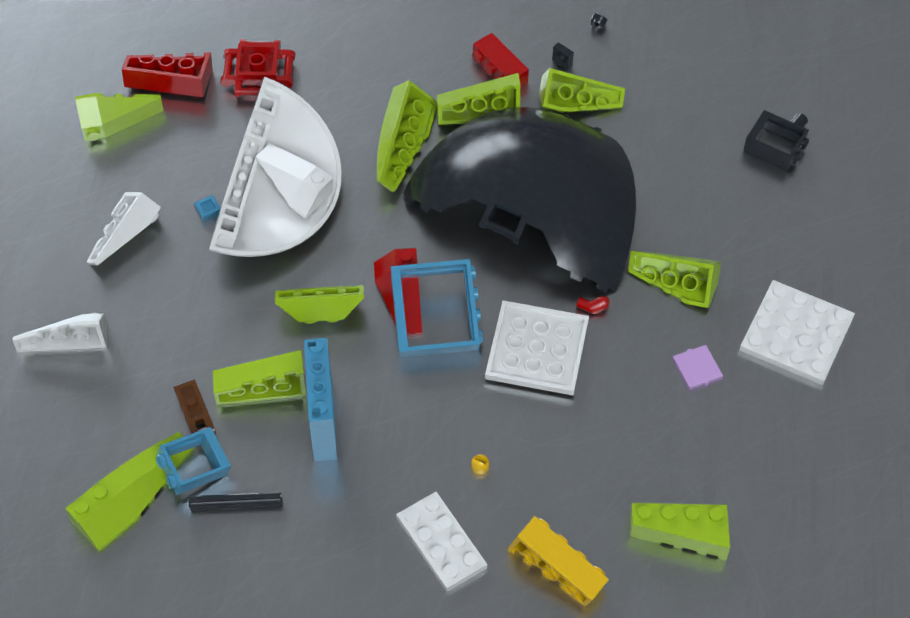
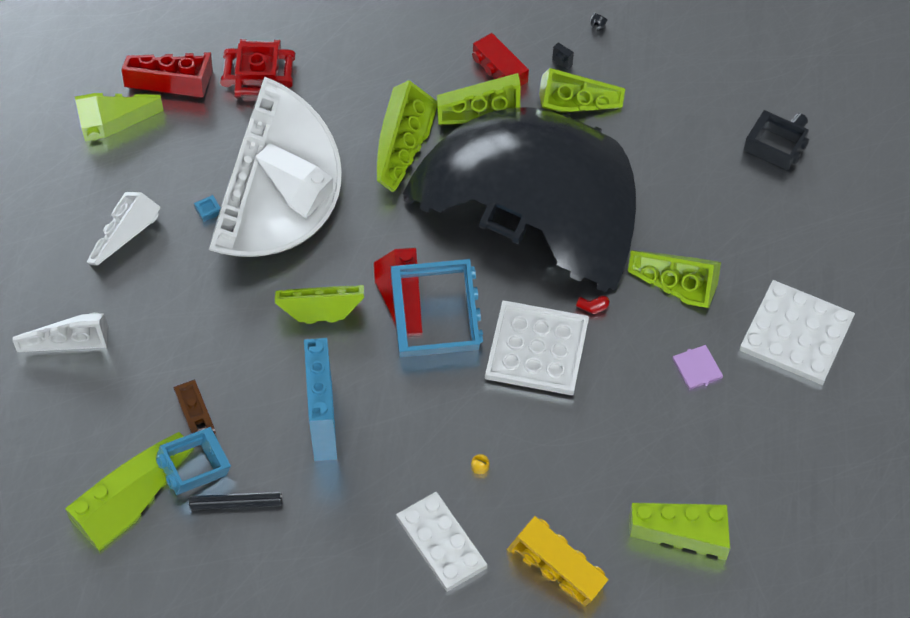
(261, 380): lime wedge -> none

